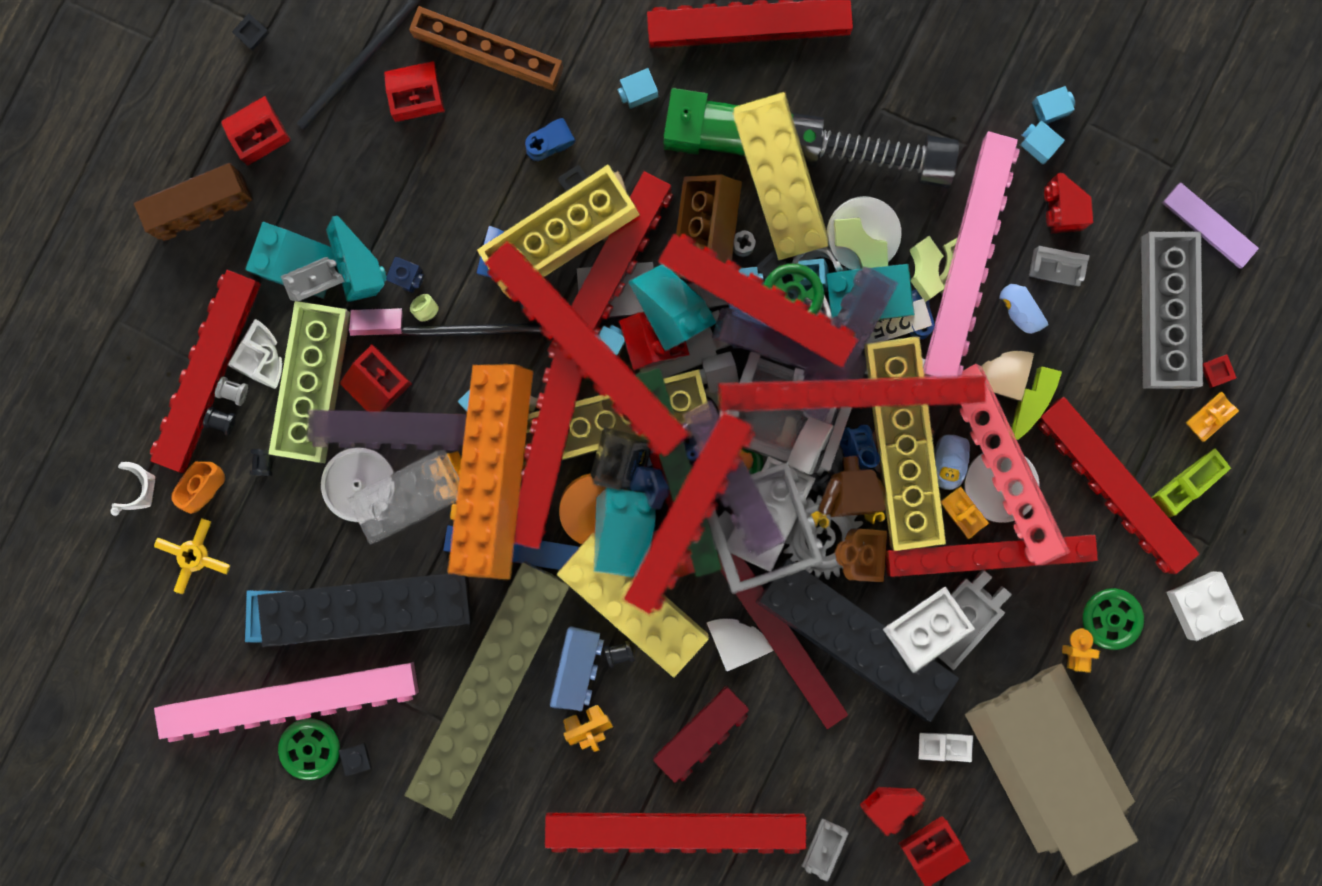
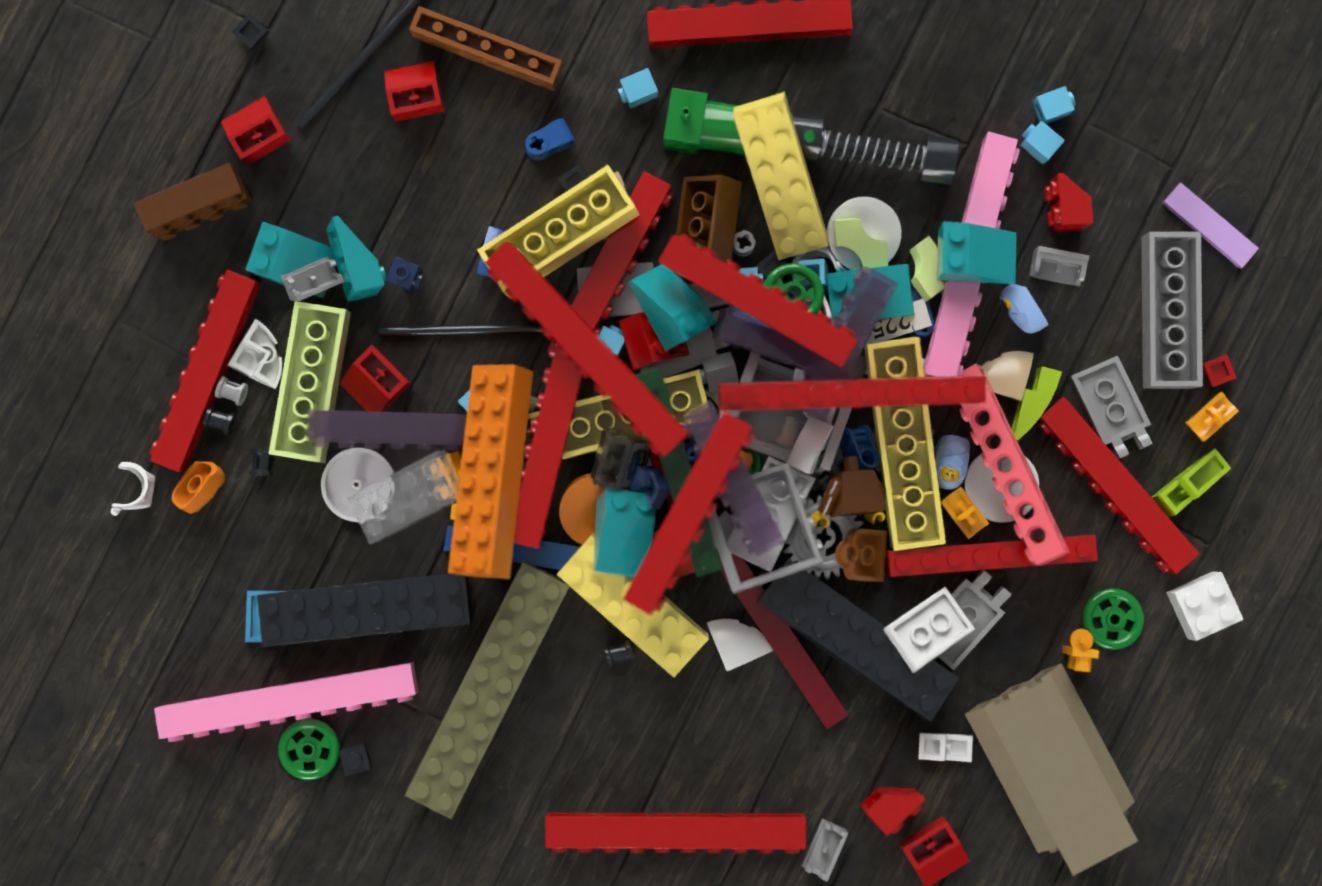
(198, 549): yellow bar -> none
(376, 322): bright pink tile -> none
(424, 307): yellowish green tile -> none
(576, 669): medium blue slope -> none
(576, 732): light orange hips -> none
(700, 734): dark red brick -> none
(976, 254): none -> teal slope
(1112, 405): none -> light grey tile

